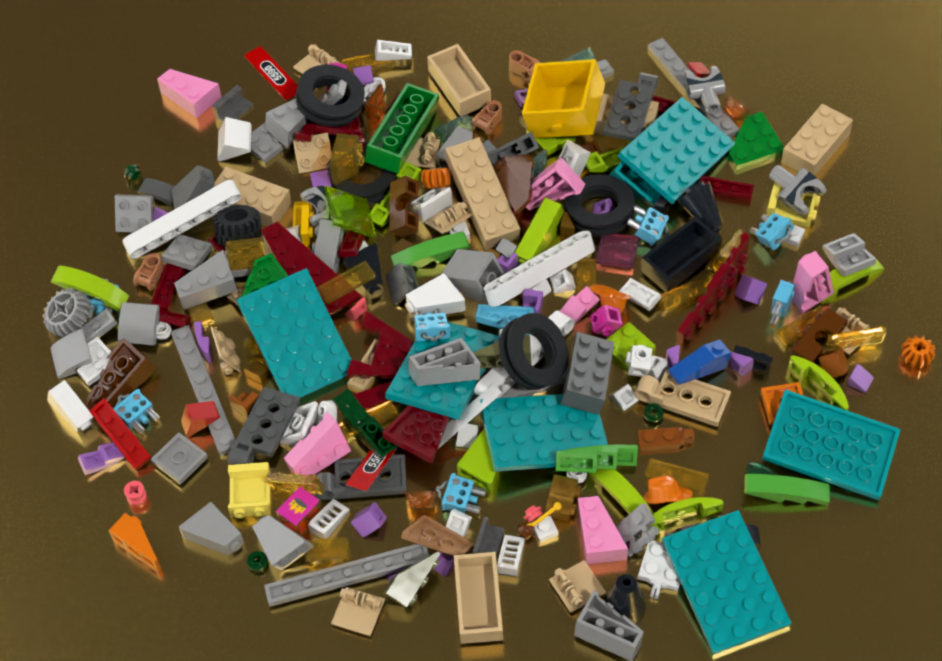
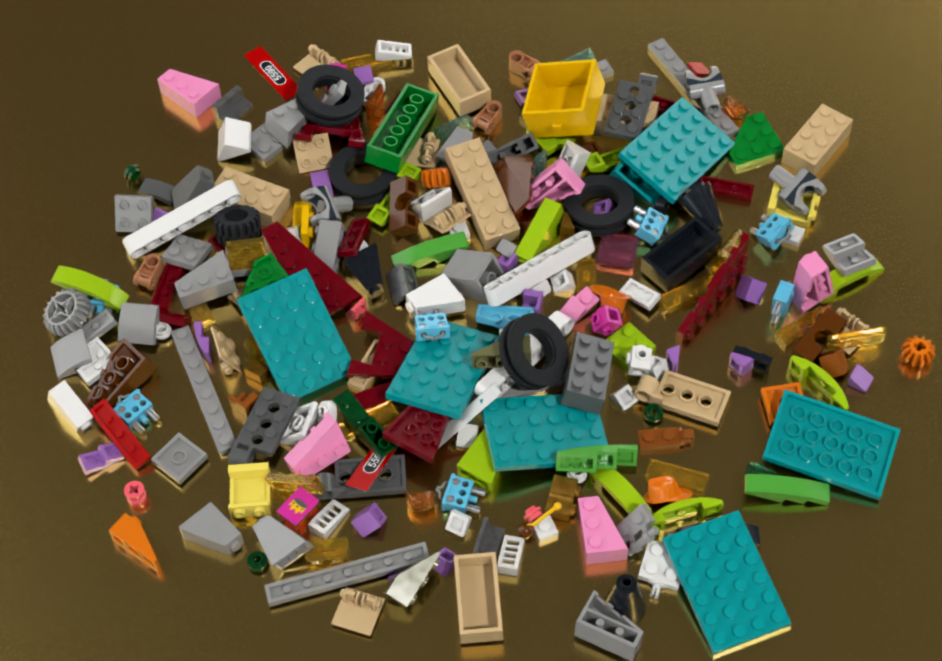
(198, 416): red slope -> none
(345, 157): clear yellow slope -> none
(346, 282): clear yellow tile -> none
(350, 212): clear neon green piece -> none
(437, 537): medium nougat wing -> none
(444, 364): light grey wedge -> none
(576, 585): tan hinge -> none
(702, 362): blue slope -> none

